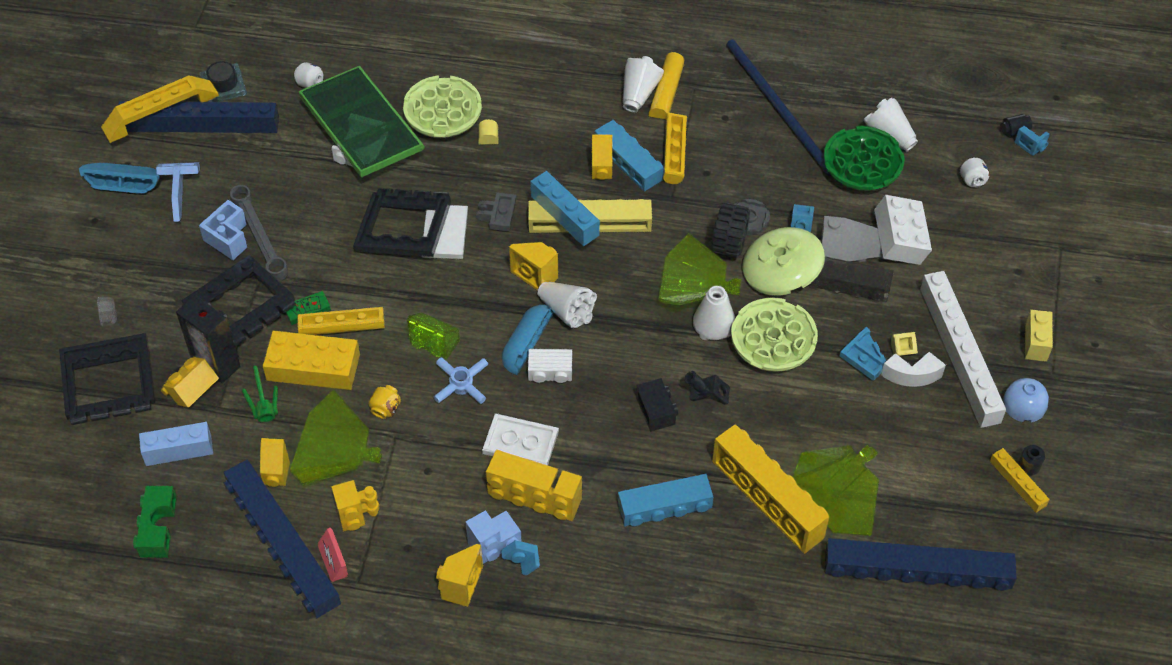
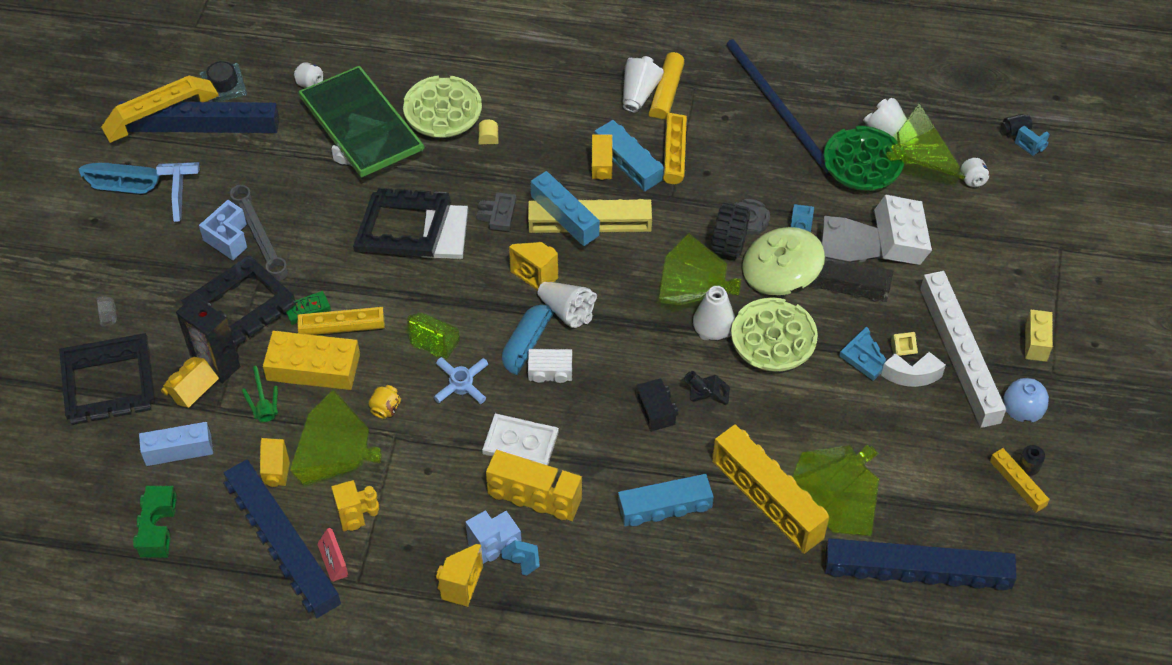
(923, 145): none -> clear neon green panel

